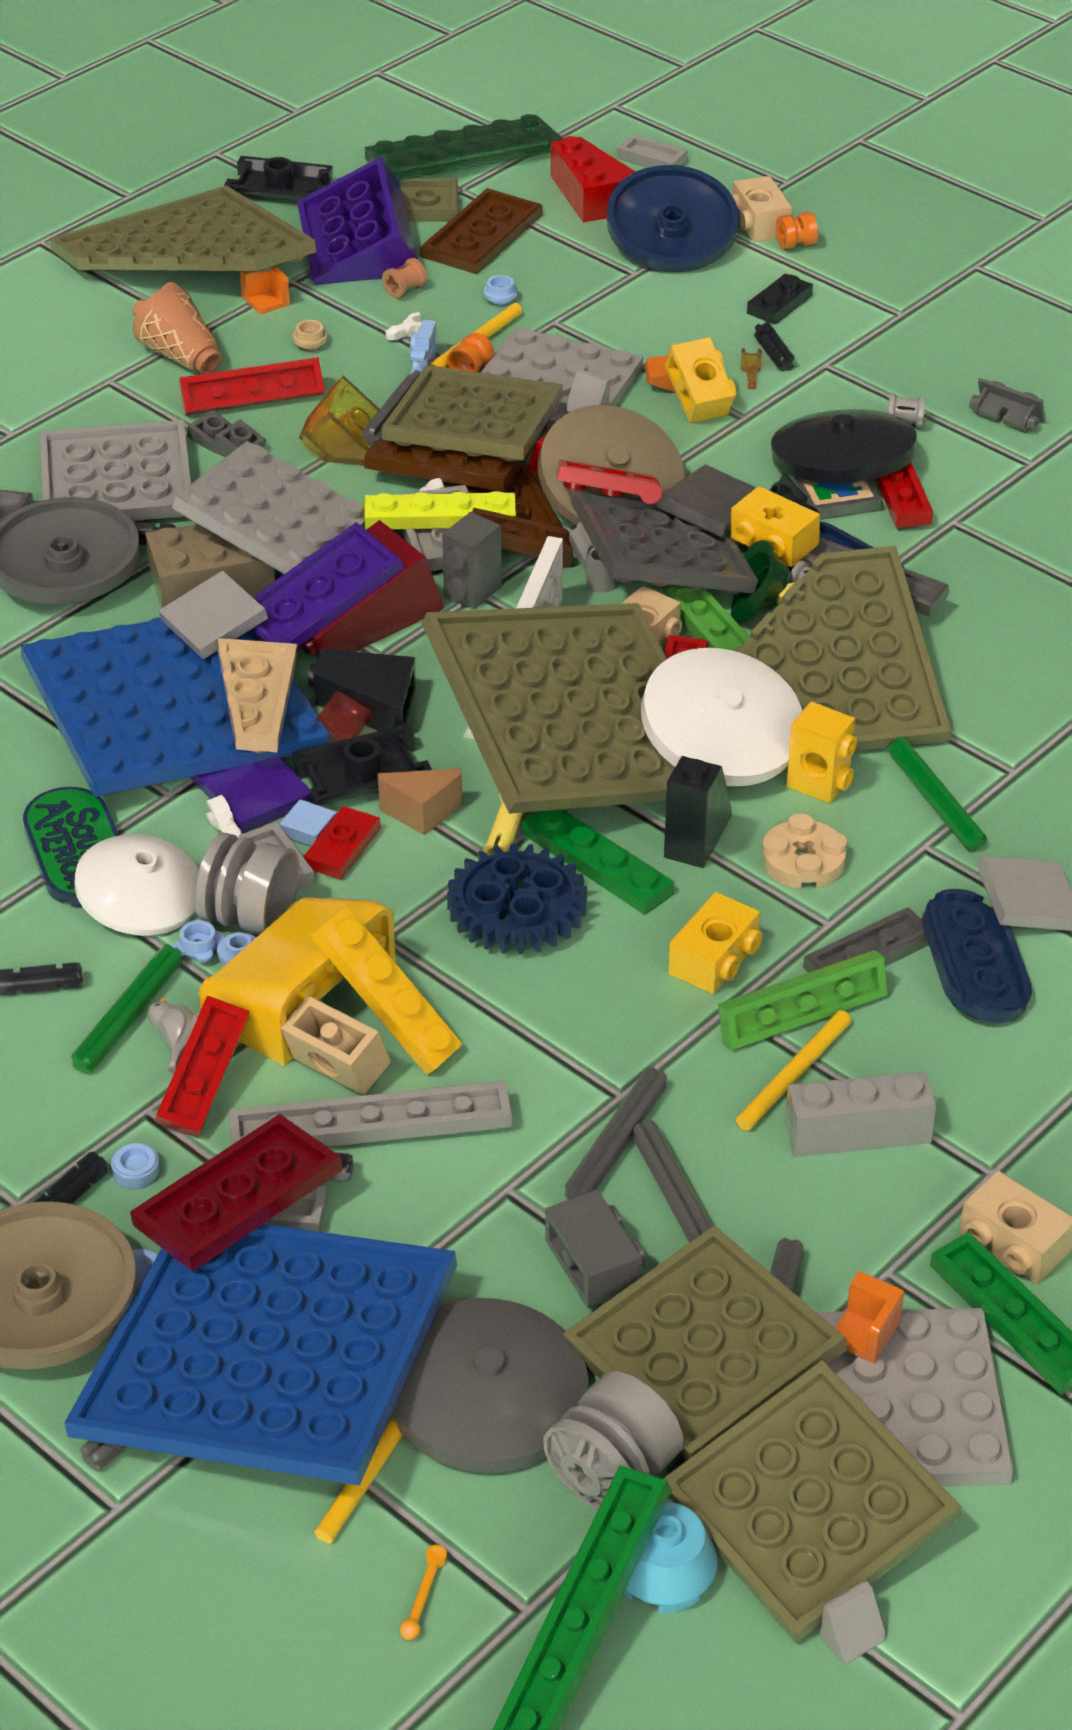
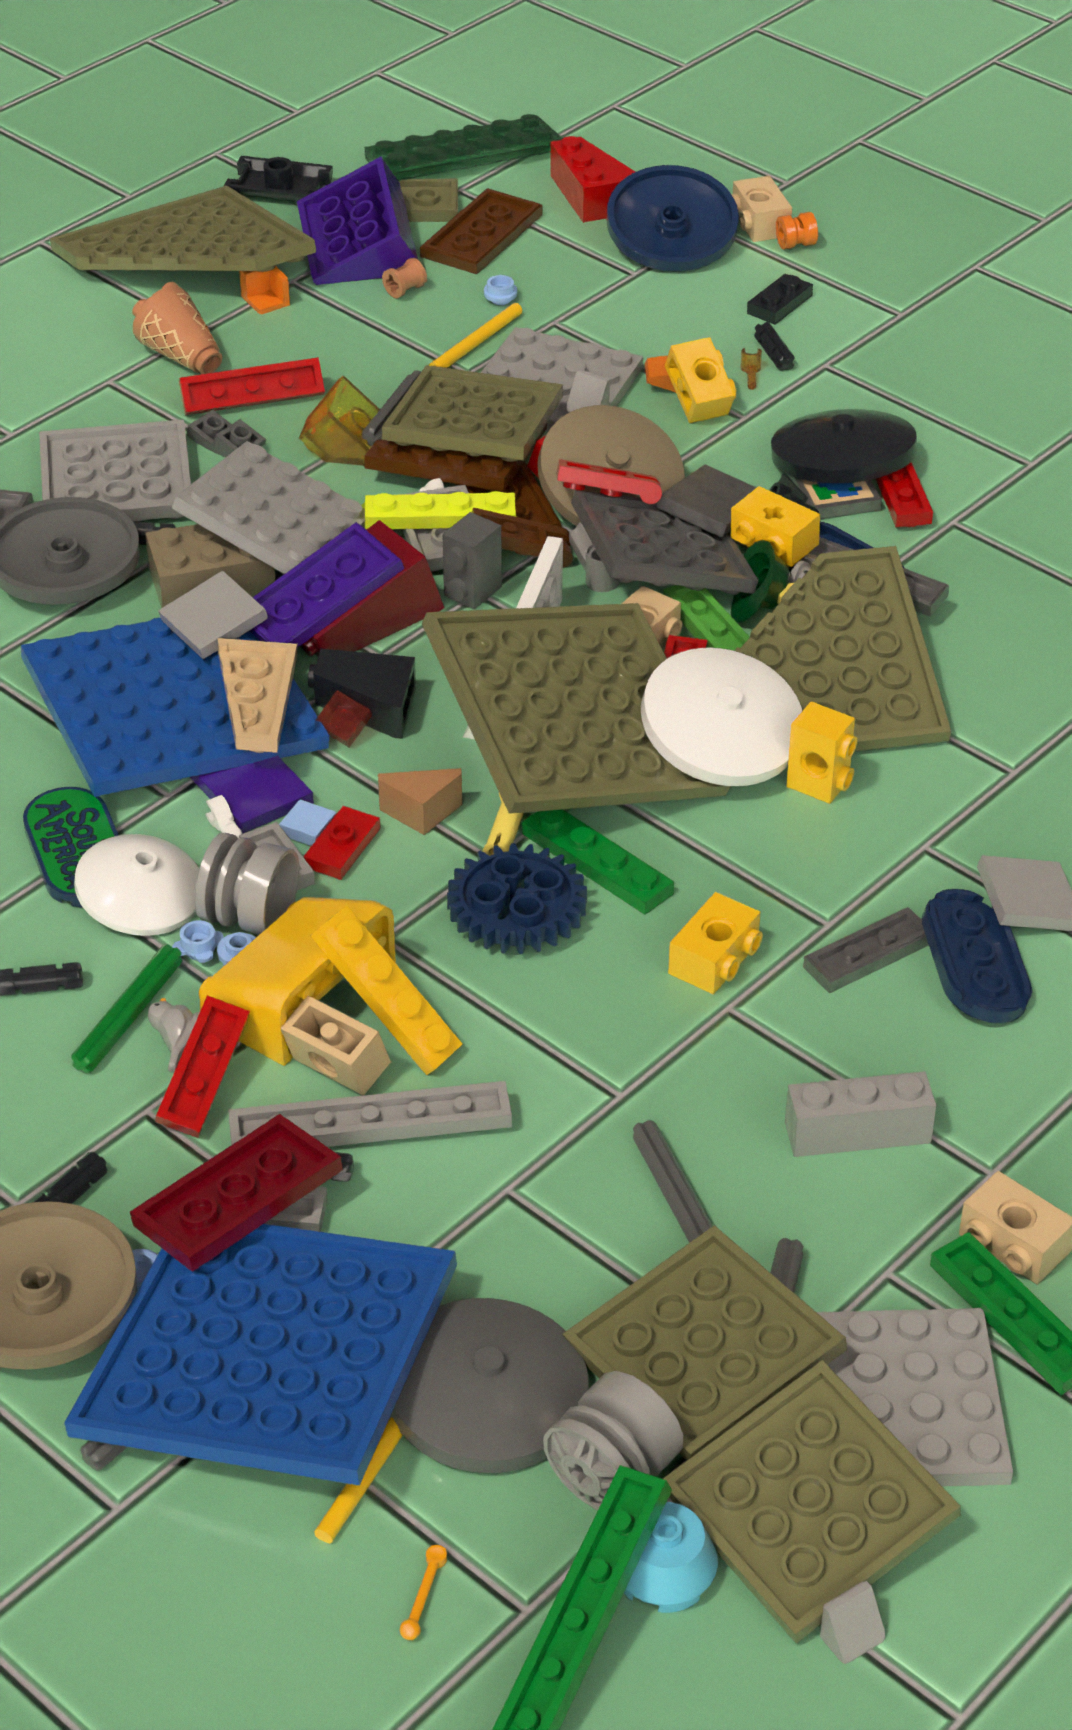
(135, 1166): light blue tile -> none
(309, 335): tan plate -> none
(353, 764): black piece -> none
(406, 328): white piece -> none
(423, 345): light blue plate -> none
(471, 353): orange wheel -> none
(593, 1247): dark grey brick -> none
(616, 1133): dark grey axle -> none
(650, 152): light grey tile -> none
(695, 811): black slope -> none
(793, 1070): yellow bar -> none
(801, 833): tan plate -> none
(802, 999): bright green plate -> none
(870, 1316): orange panel -> none
(908, 409): light grey bush -> none
(937, 794): green axle -> none
(1022, 409): dark grey hinge -> none

